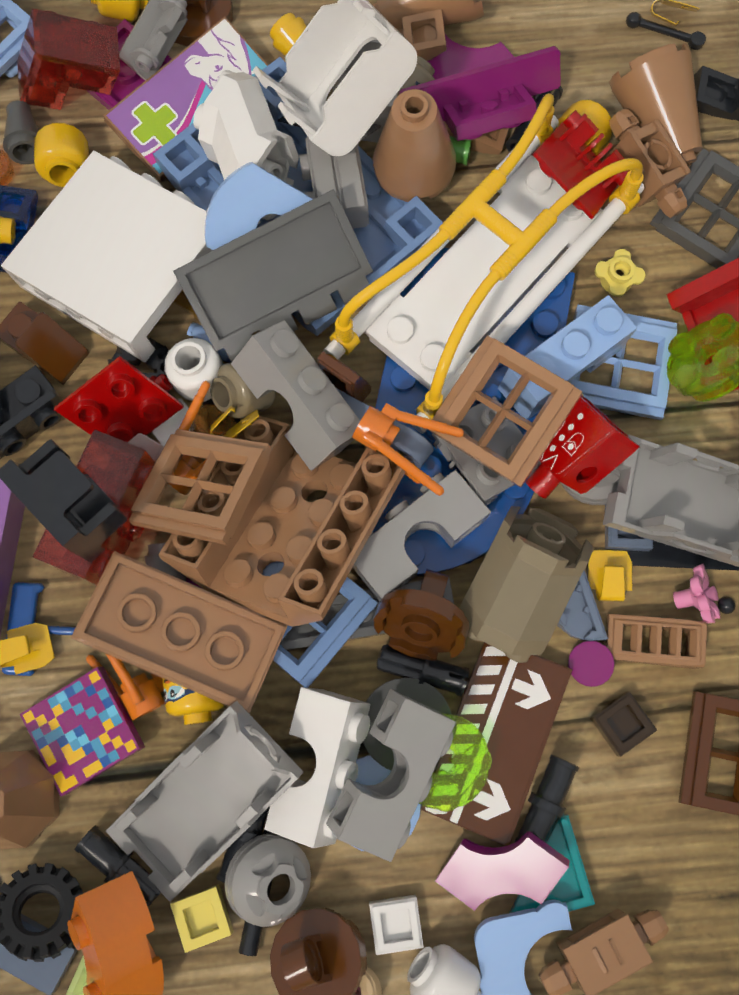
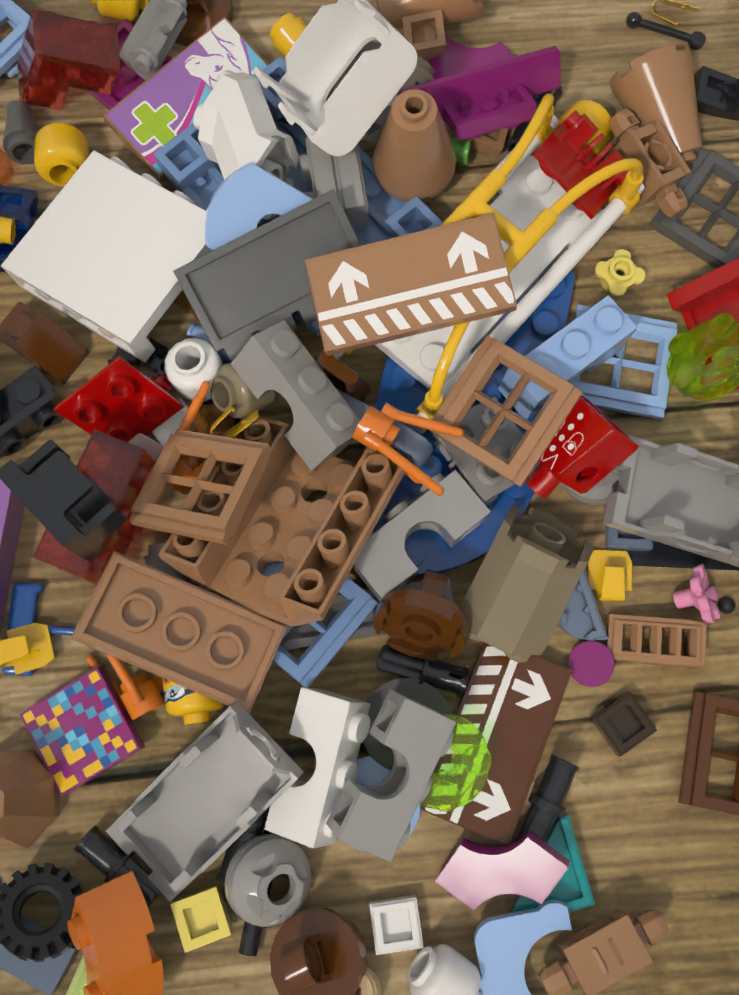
(410, 284): none -> medium nougat tile

